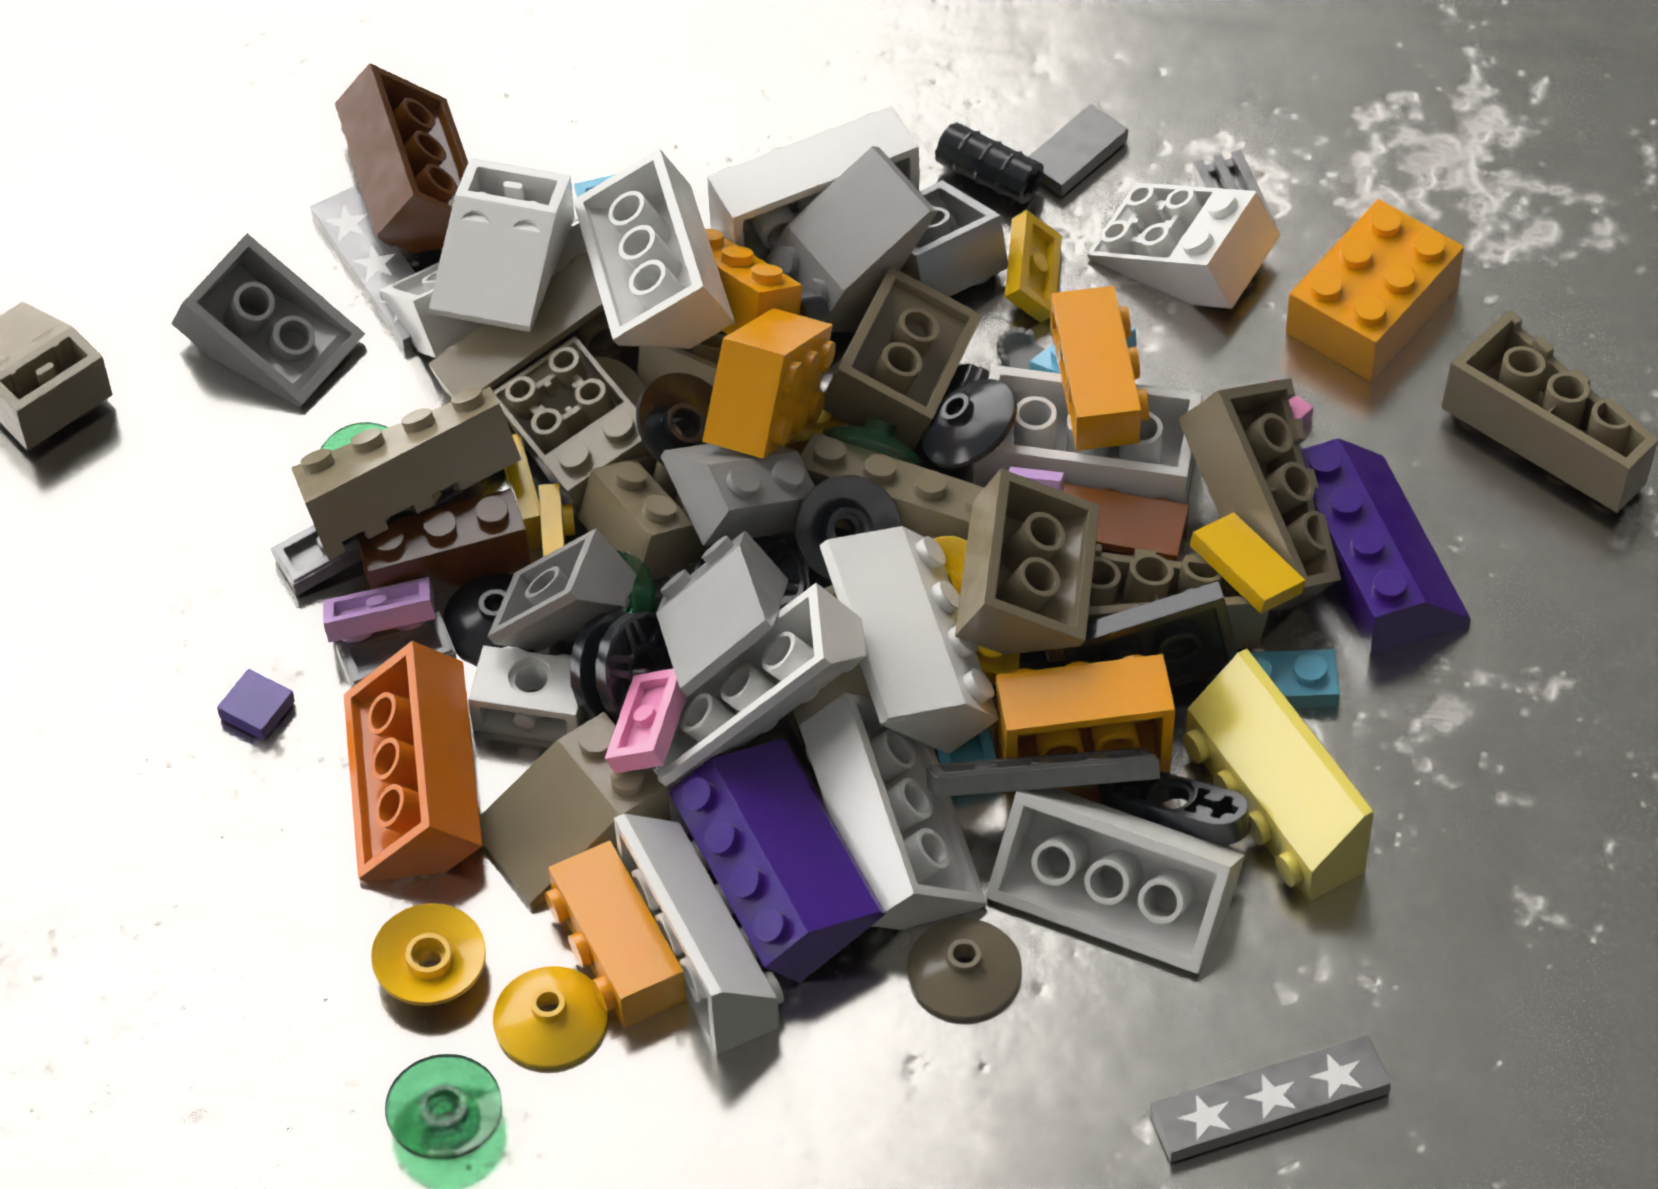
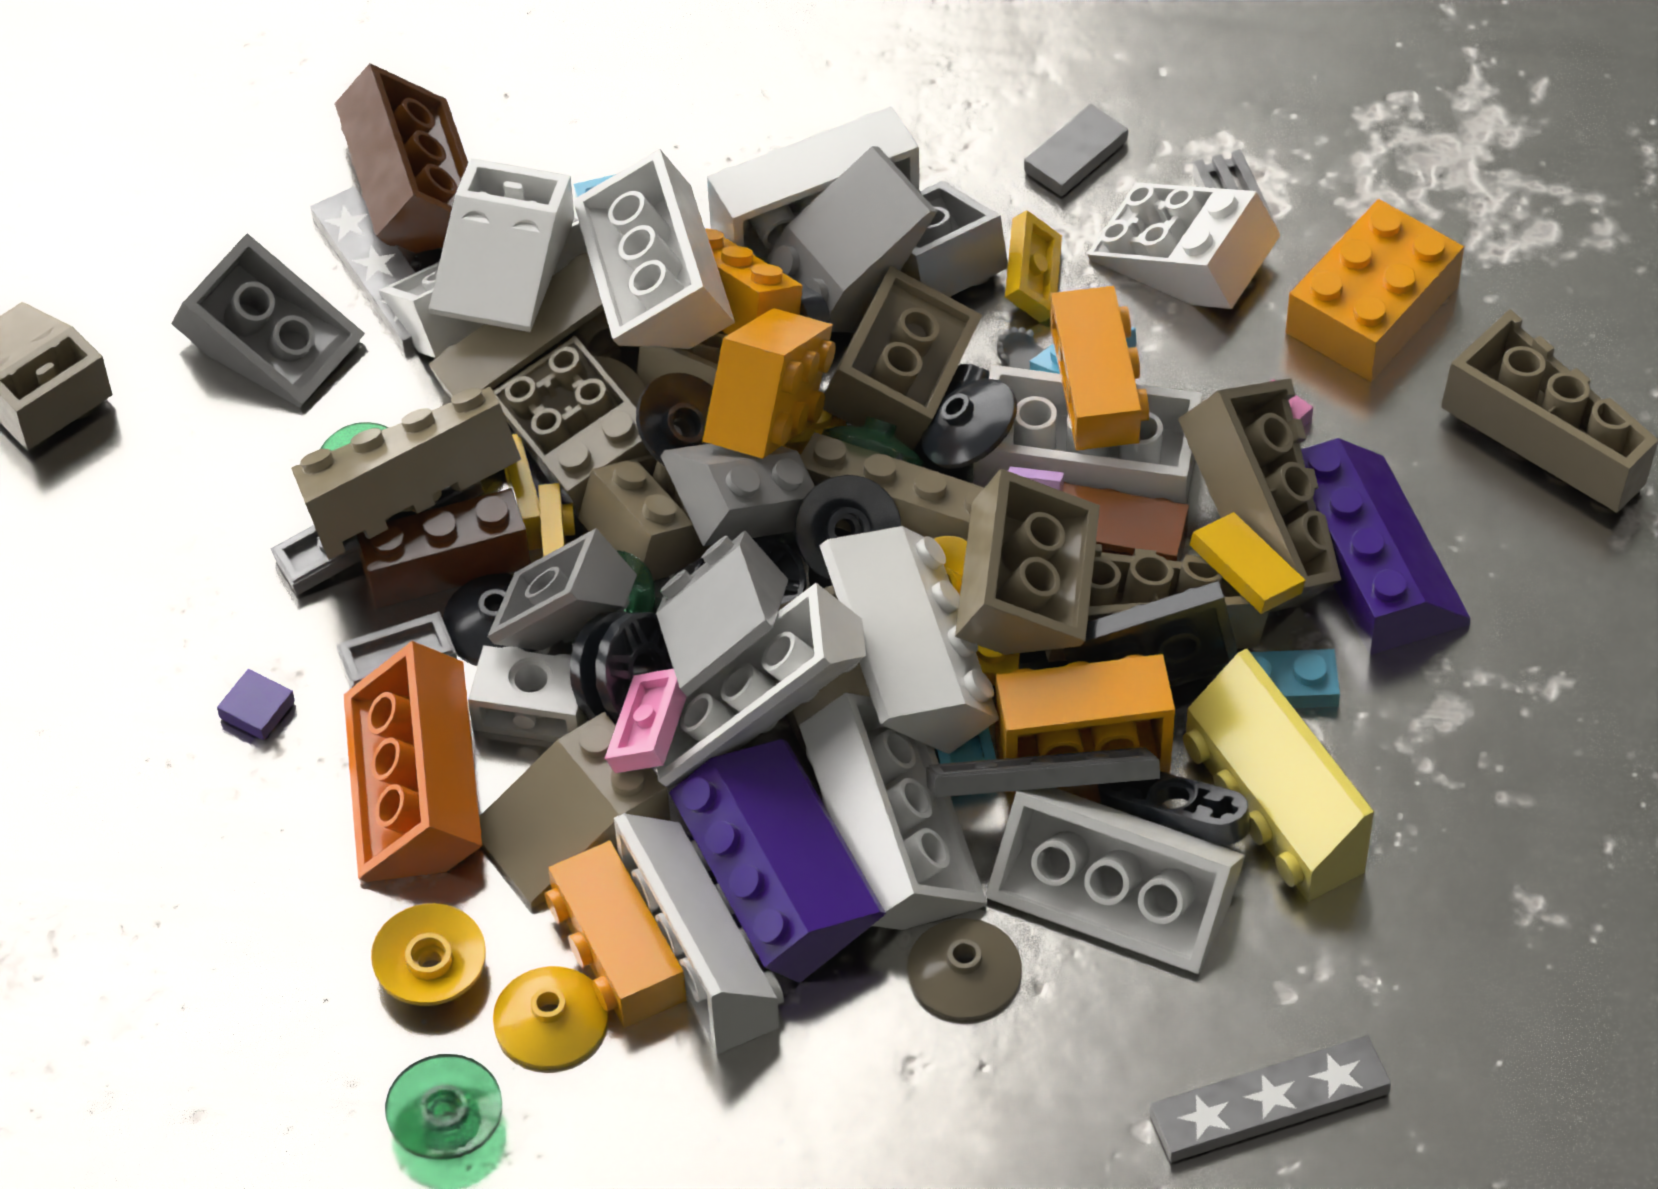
(378, 609): lavender plate -> none
(989, 162): black axle -> none

